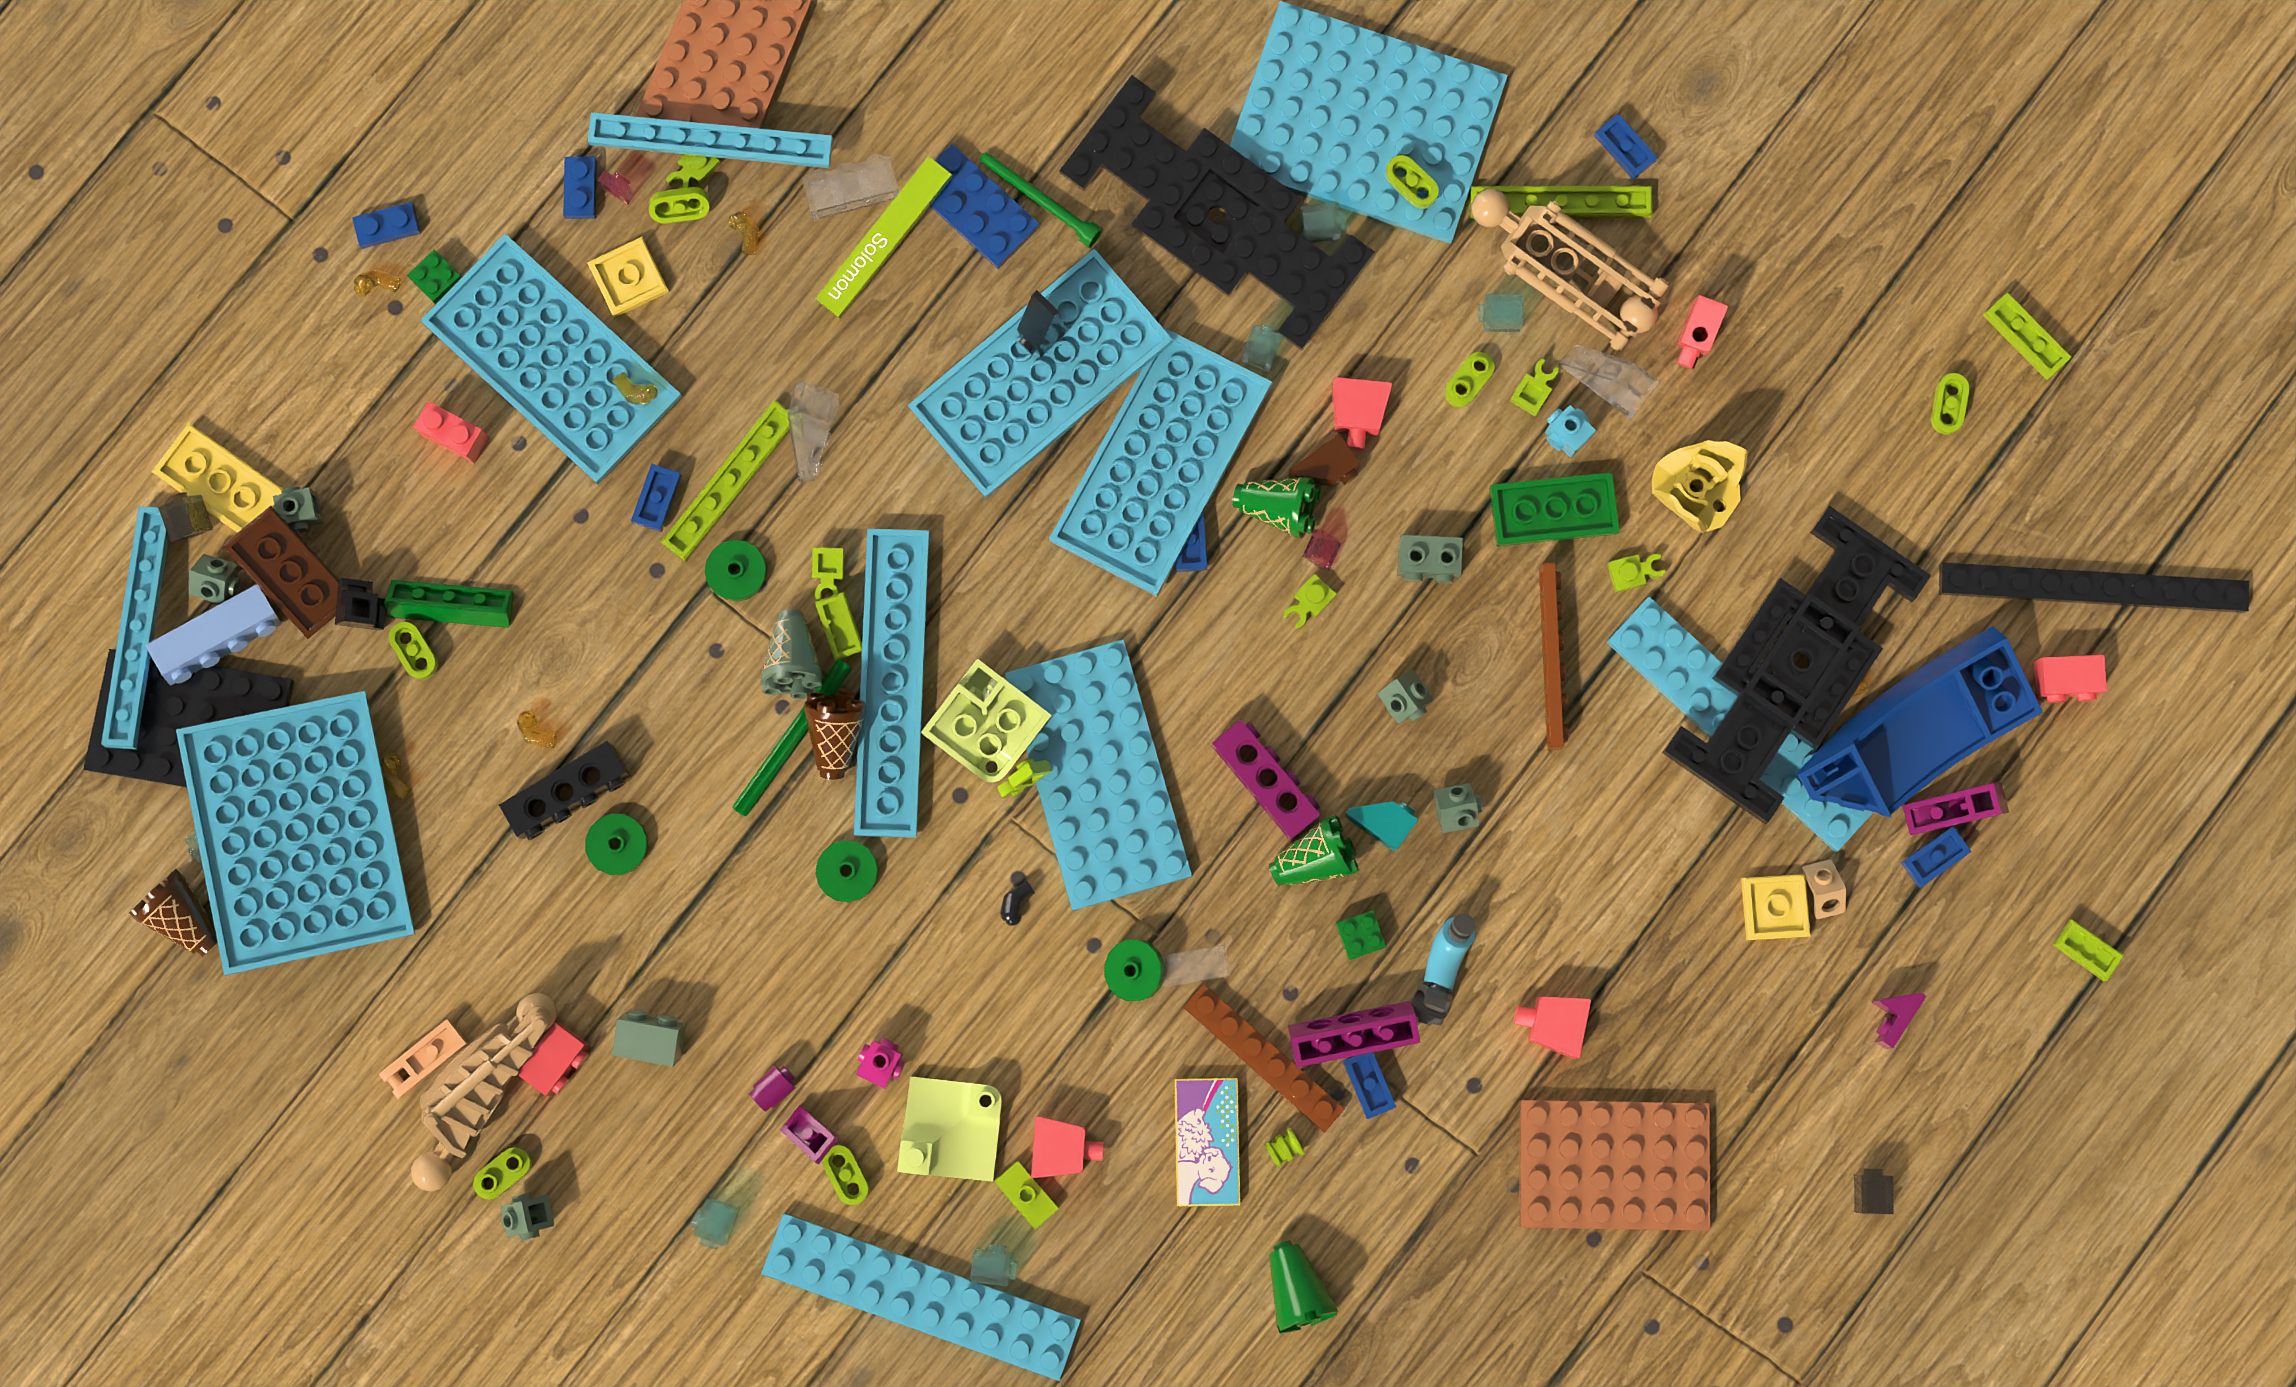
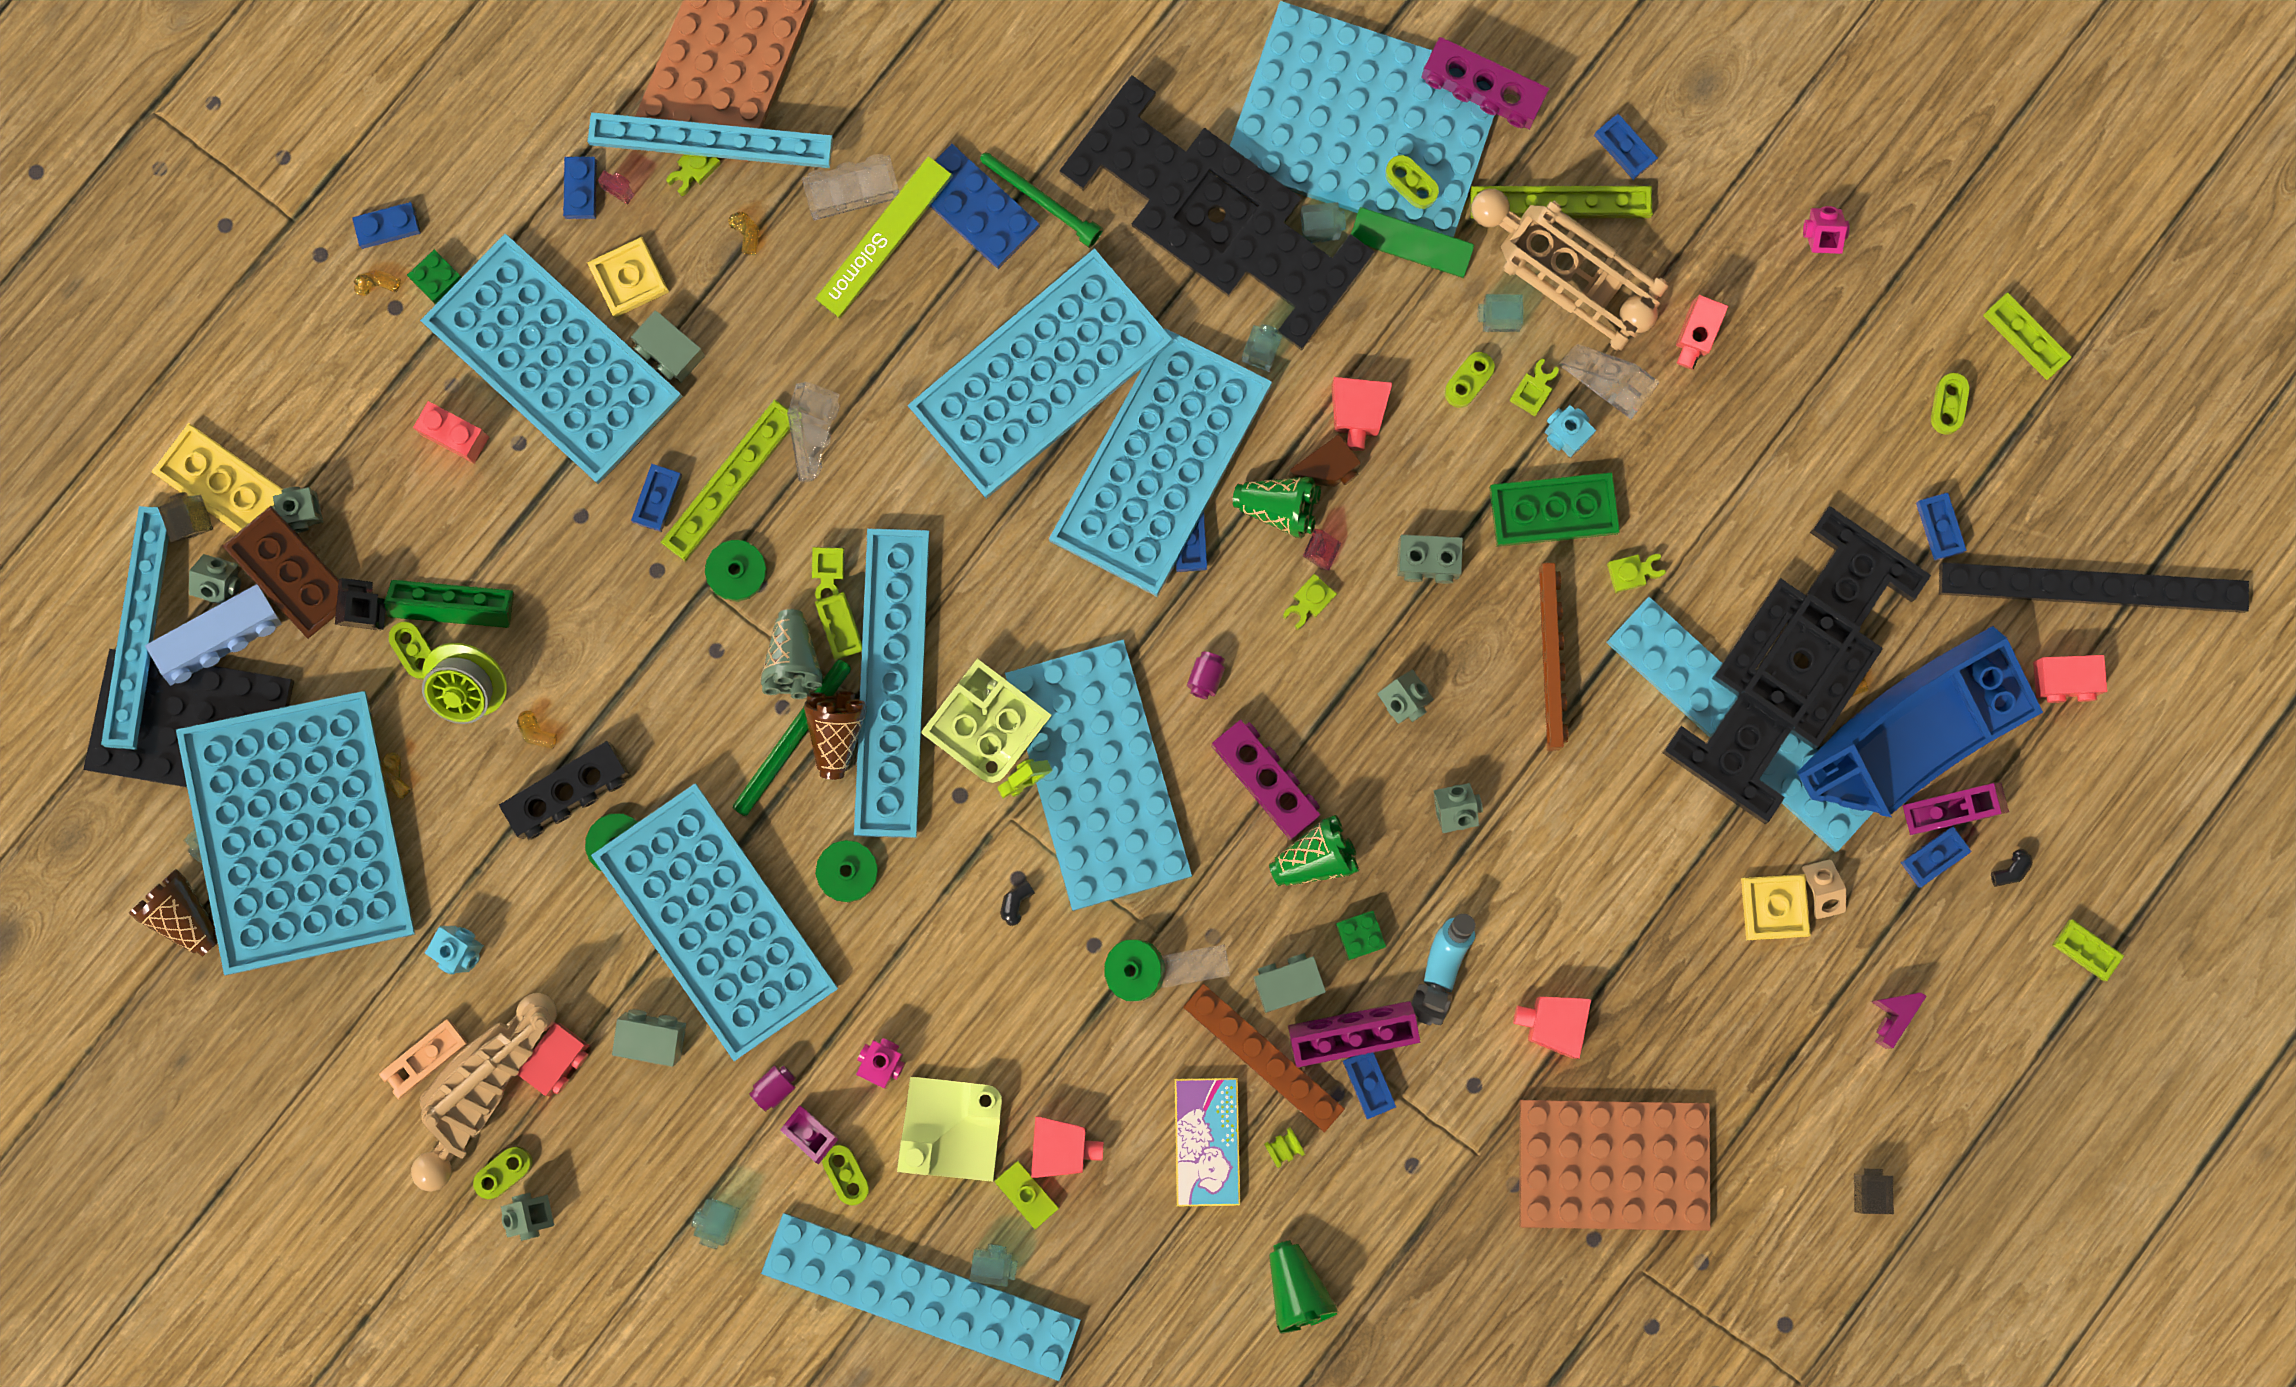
(454, 949): none -> medium azure brick
(462, 683): none -> lime piece
(633, 392): clear yellow arm -> none
(667, 346): none -> sand green brick
(680, 206): lime plate -> none
(714, 922): none -> medium azure plate
(1040, 325): black slope -> none
(1206, 675): none -> magenta brick
(1289, 983): none -> sand green brick
(1384, 821): teal slope -> none
(1412, 242): none -> green slope
(1477, 68): none -> magenta brick
(1713, 470): light yellow piece -> none
(1826, 230): none -> dark pink brick
(1941, 526): none -> blue plate
(2016, 872): none -> black arm

